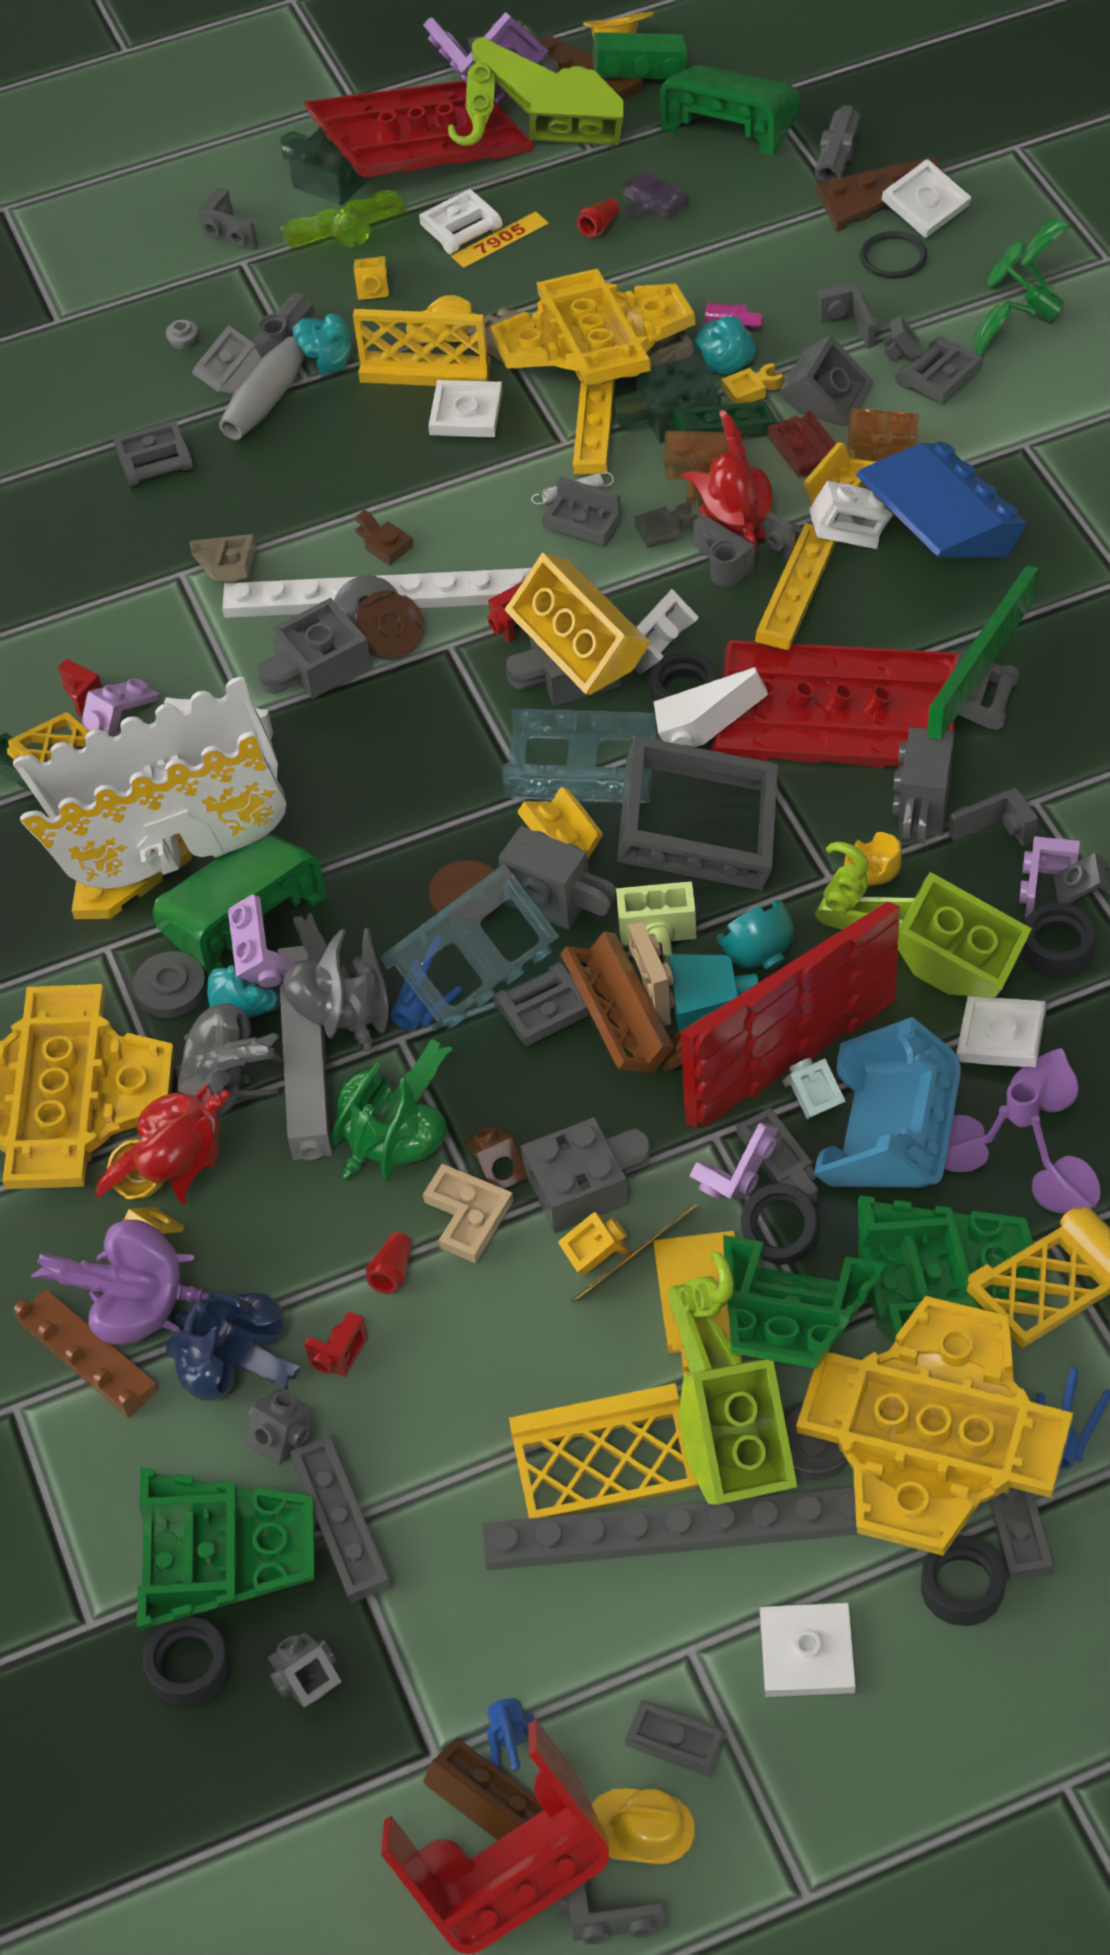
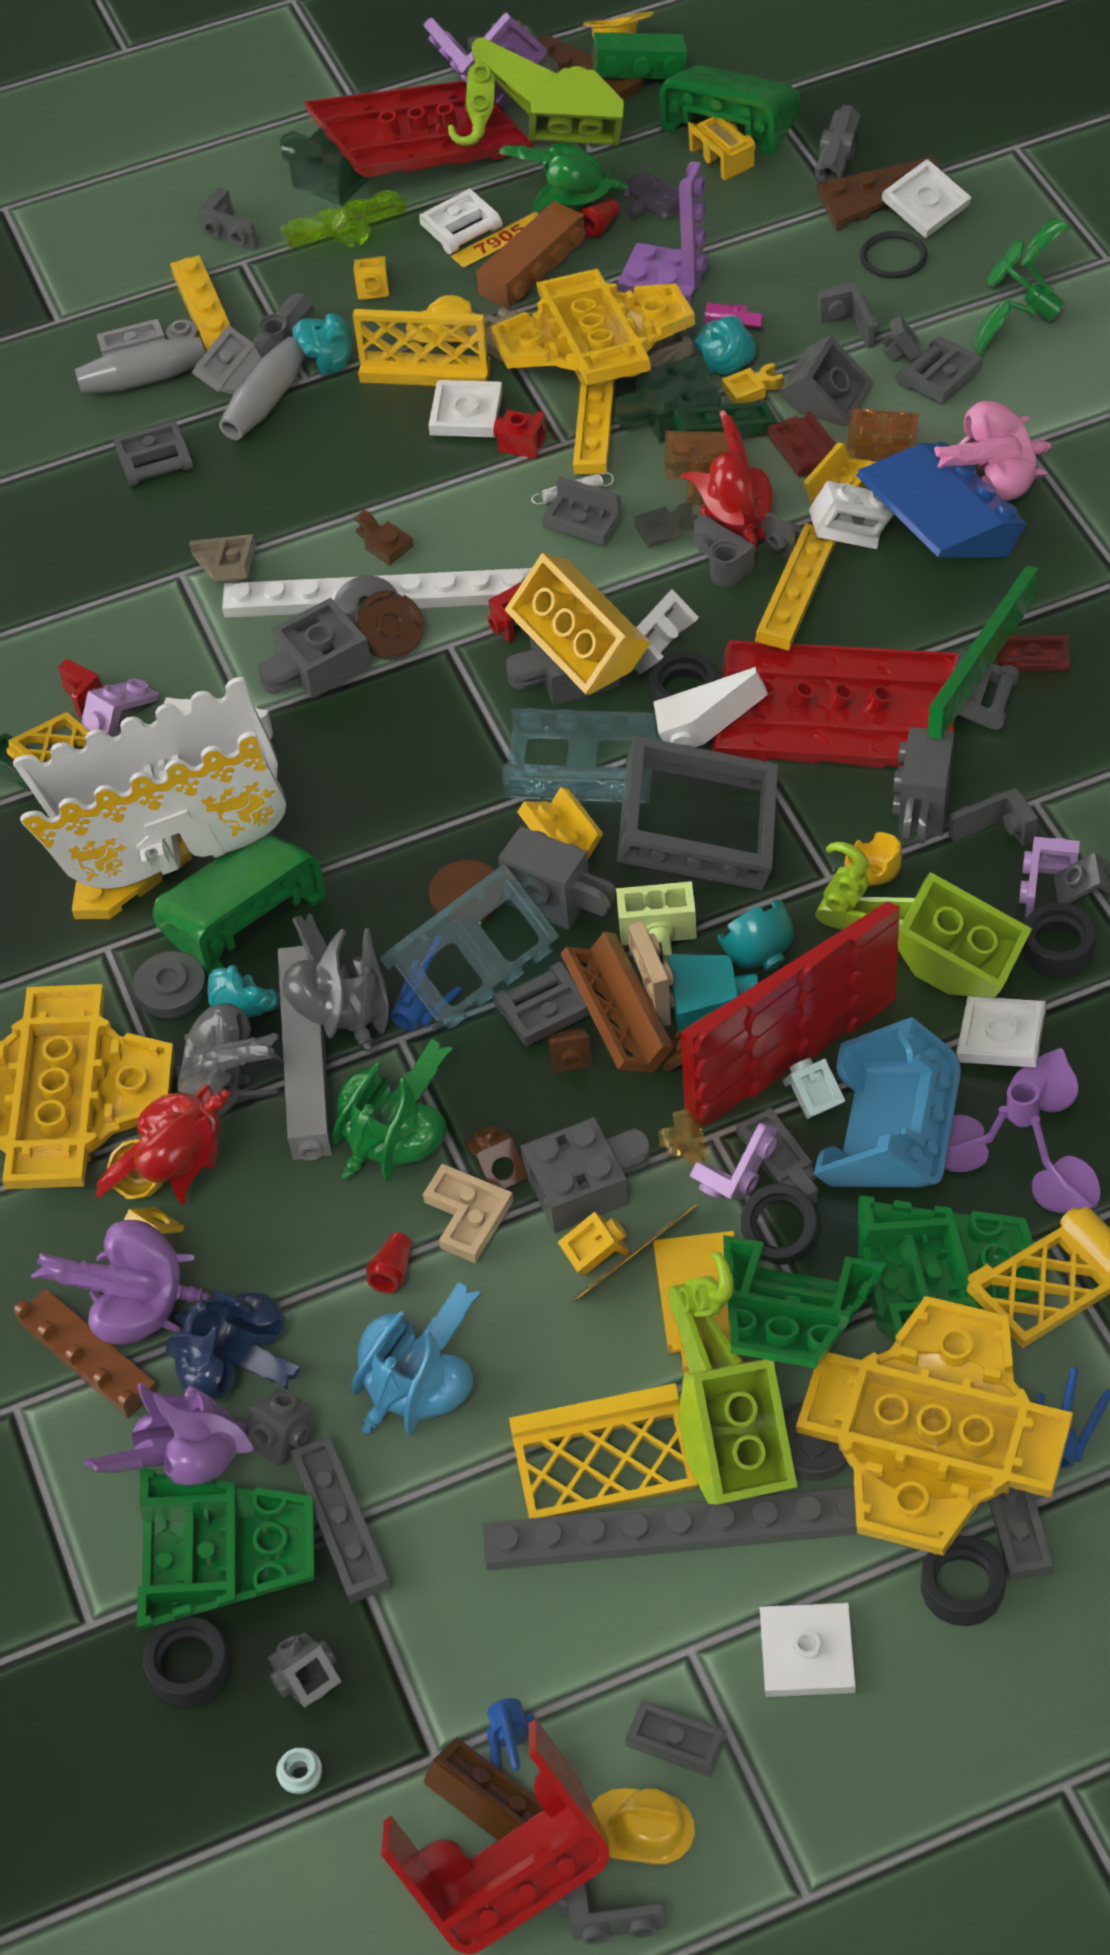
(137, 358): none -> light grey plate
(184, 1435): none -> medium lavender hair
(200, 299): none -> yellow plate
(250, 952): lavender bracket -> none
(299, 1758): none -> light aqua plate
(342, 1348): red bracket -> none
(411, 1373): none -> dark azure hair
(520, 433): none -> red brick
(530, 255): none -> dark orange brick
(570, 1050): none -> reddish brown bracket
(571, 175): none -> green hair
(668, 266): none -> medium lavender bracket
(684, 1138): none -> clear yellow tile
(723, 139): none -> yellow window
(999, 446): none -> bright pink hair
(1036, 653): none -> clear red plate

